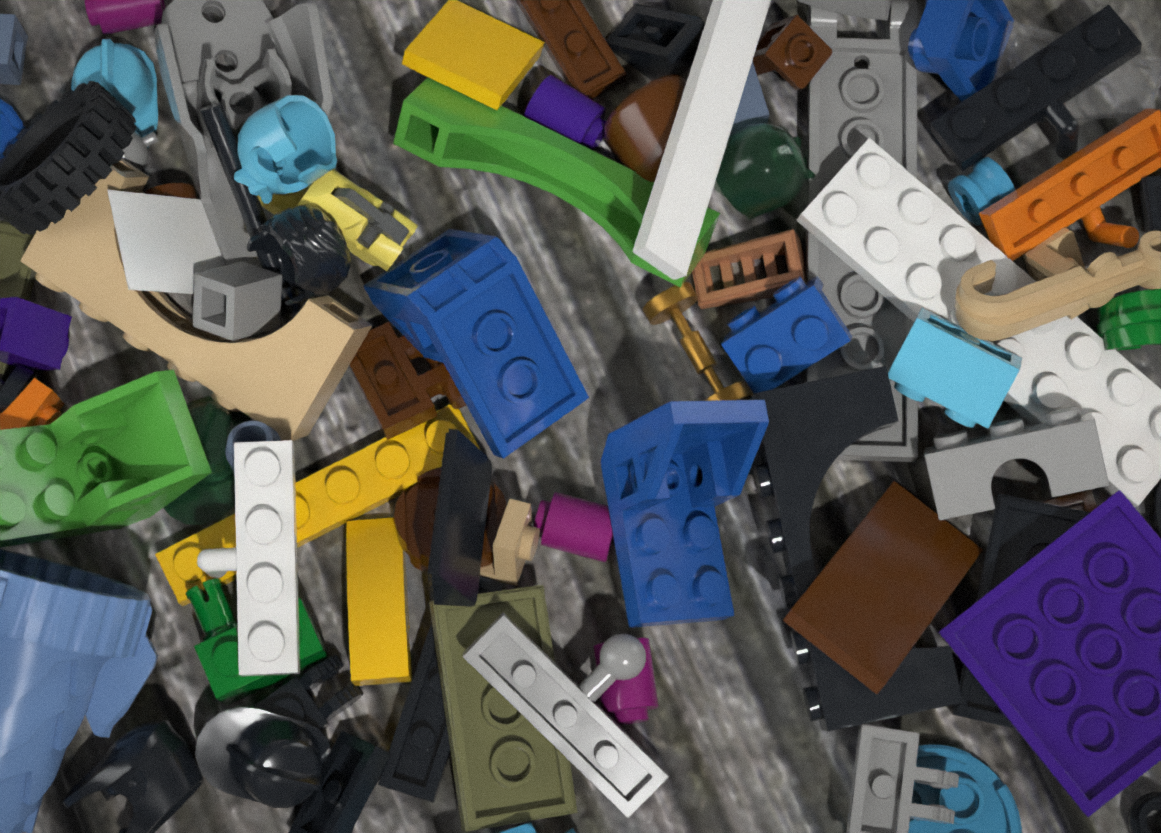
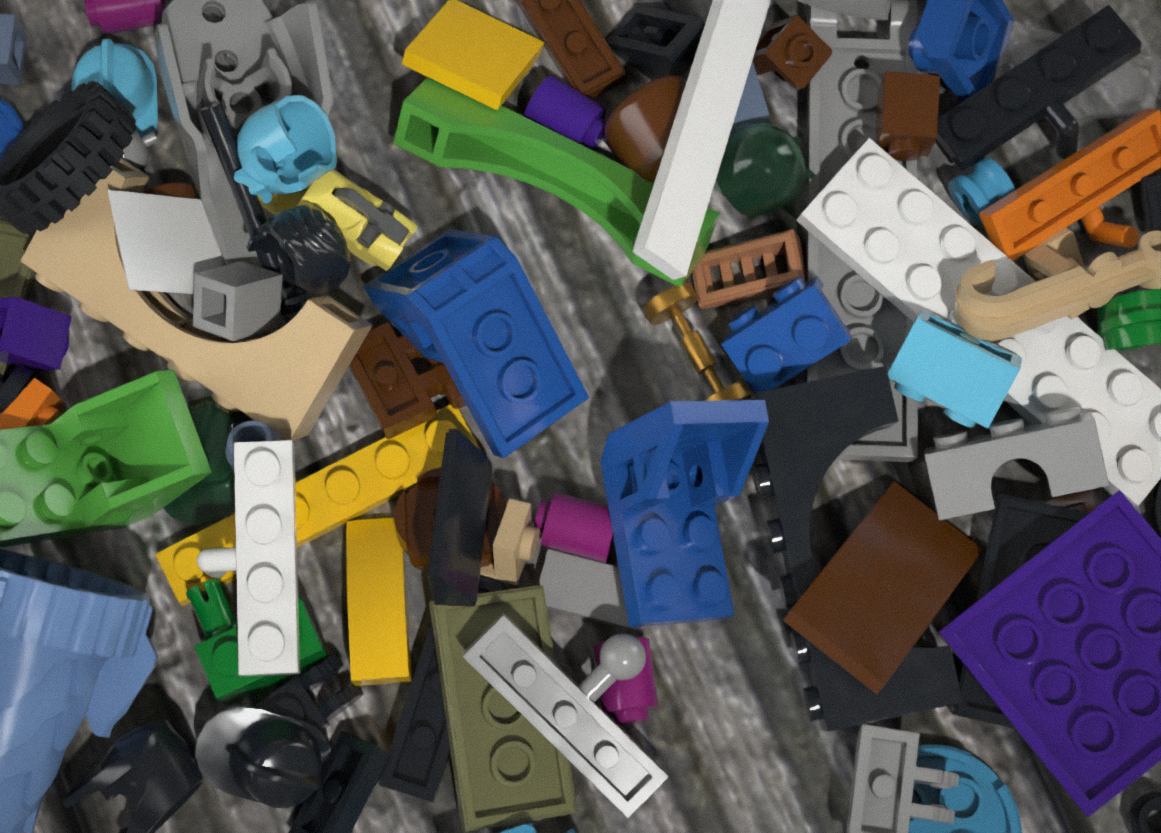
(584, 589): none -> light grey tile
(907, 114): none -> reddish brown brick

